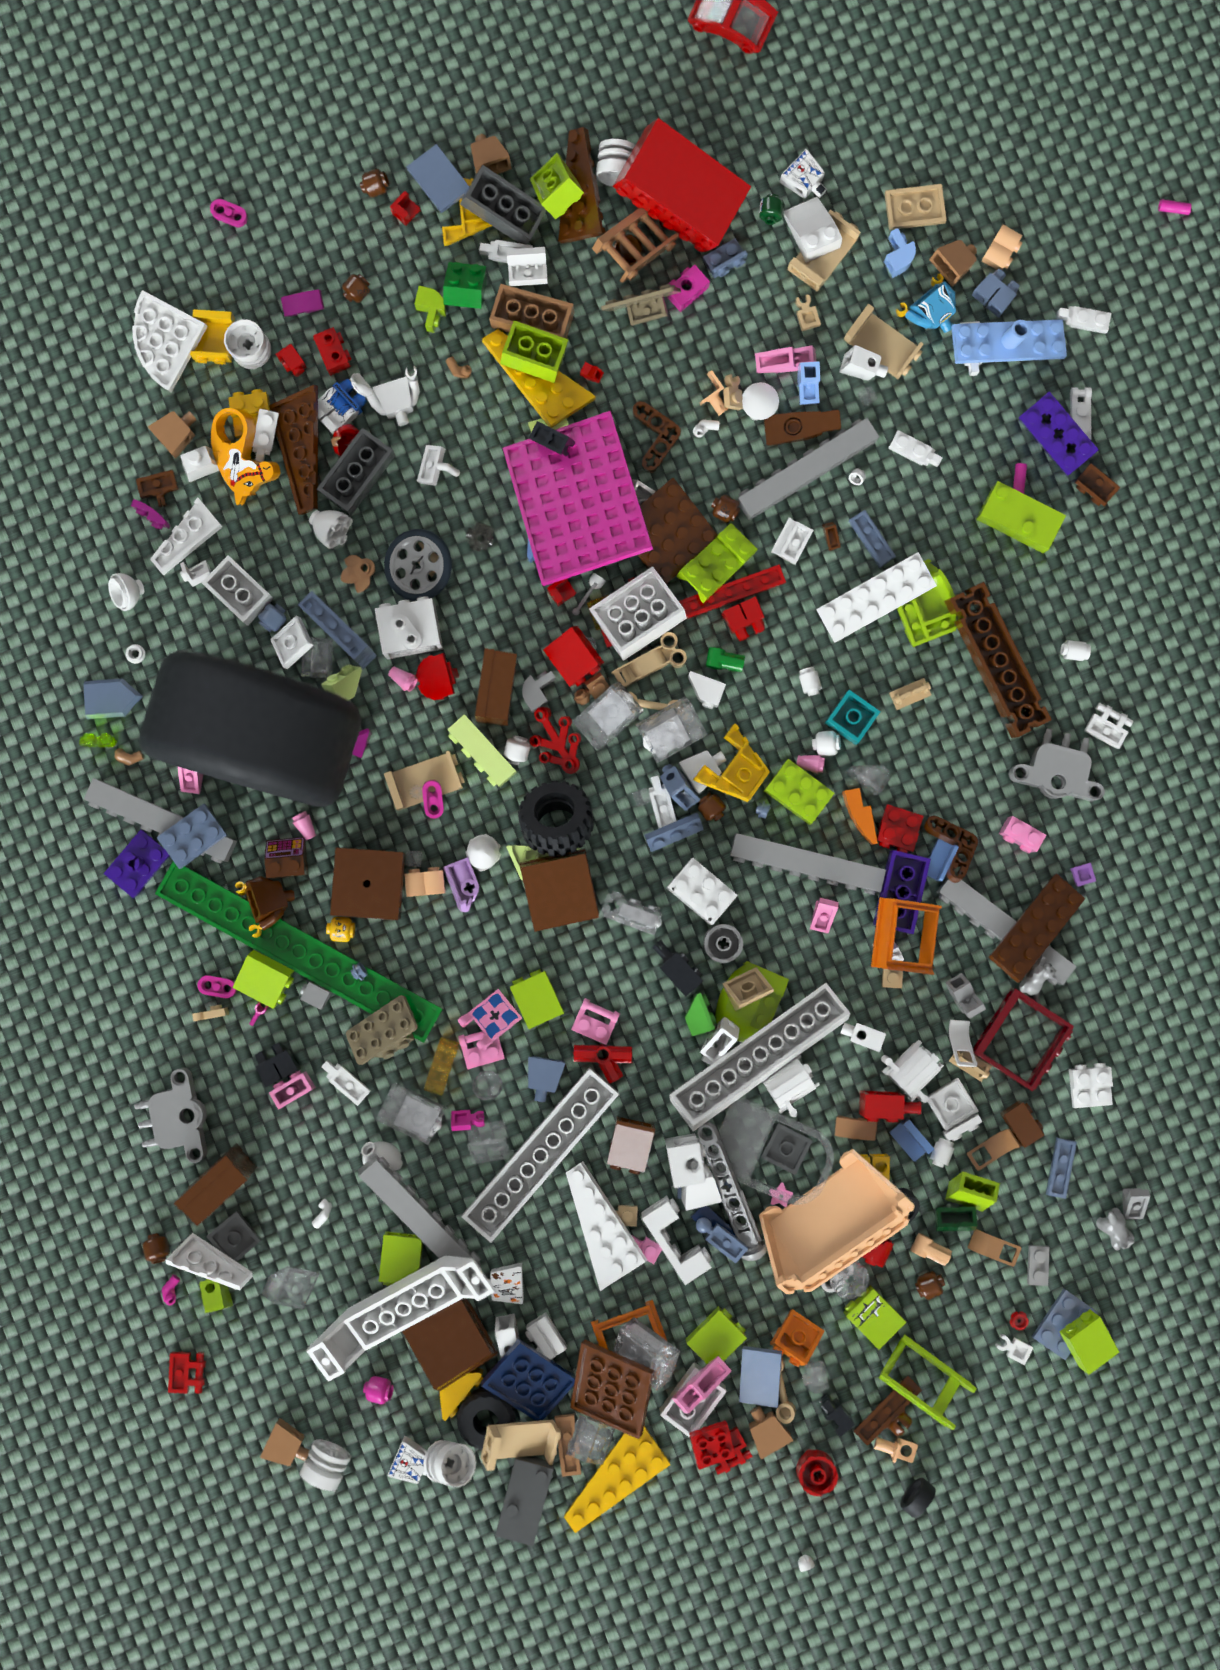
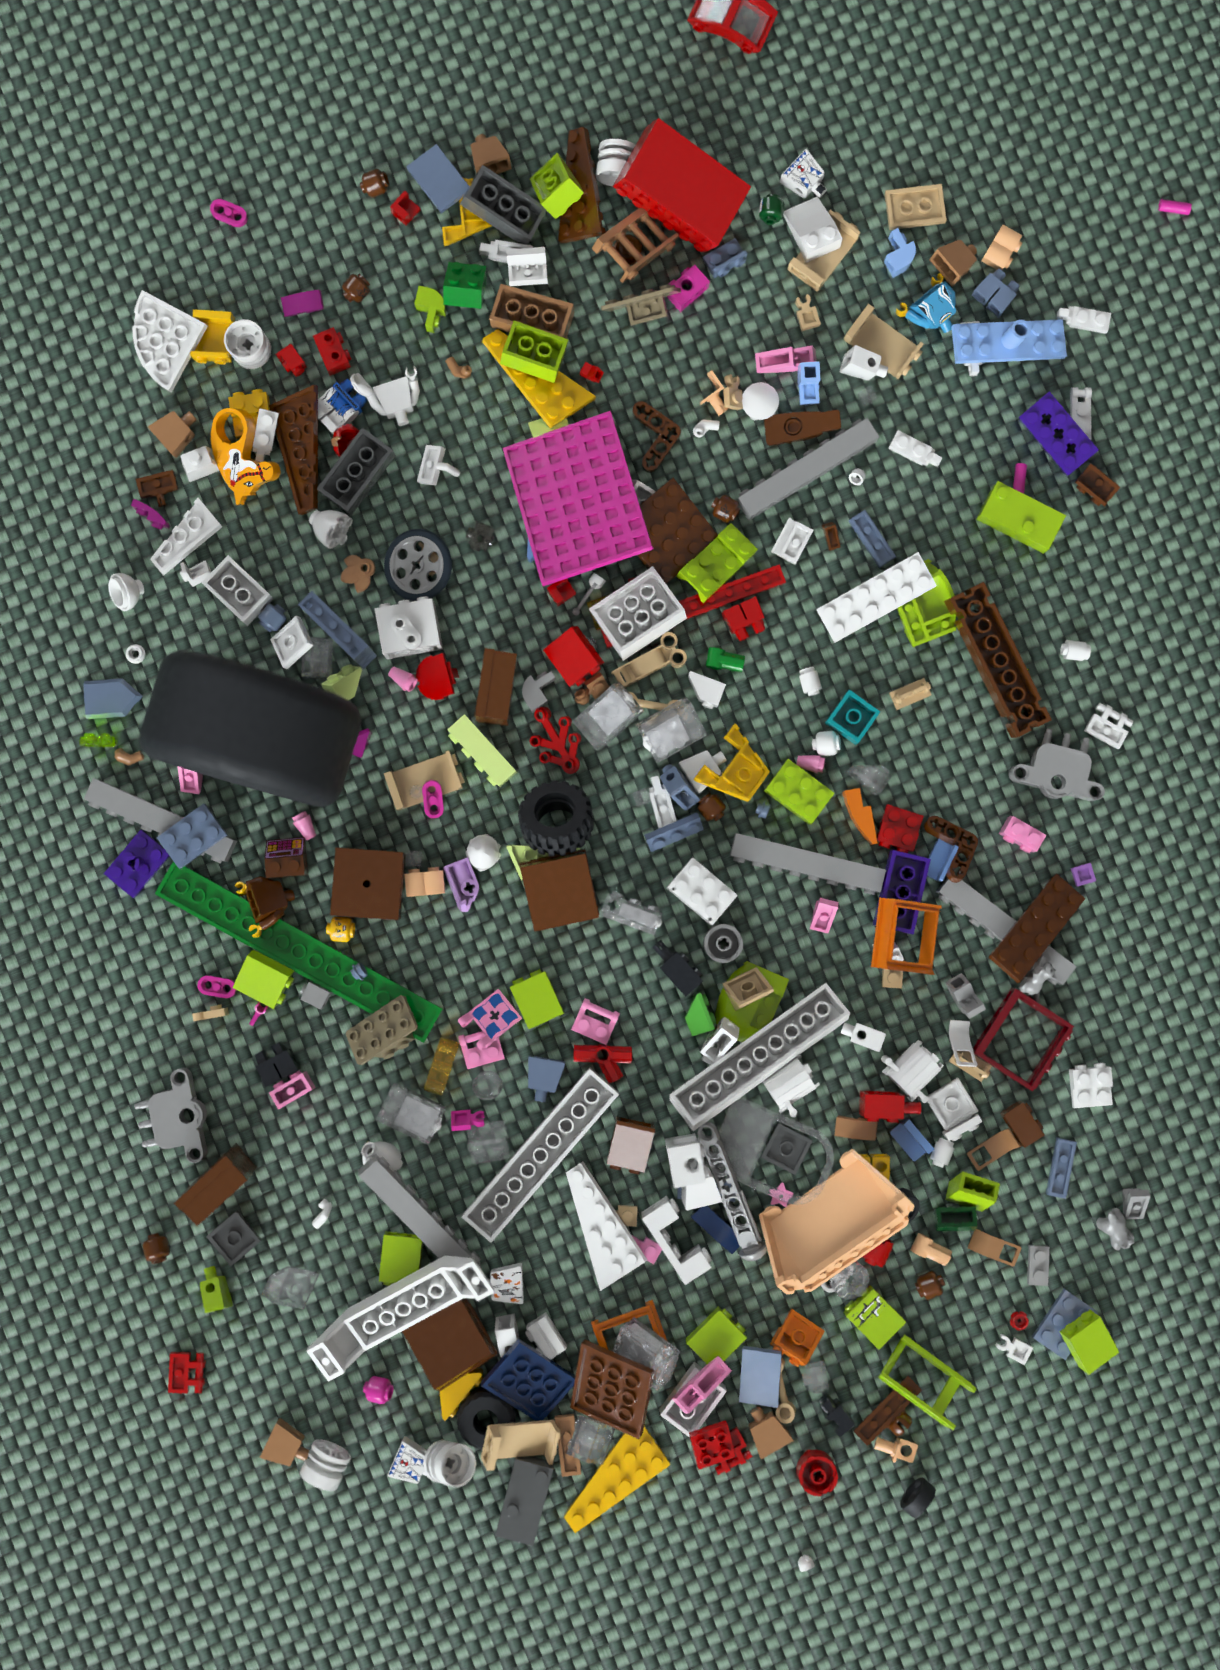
(168, 1290): dark pink arm -> none
(208, 1262): white wing -> none
(346, 1082): white hinge -> none
(517, 749): white head -> none
(551, 438): black hinge -> none
(722, 1239): sand blue plate -> none

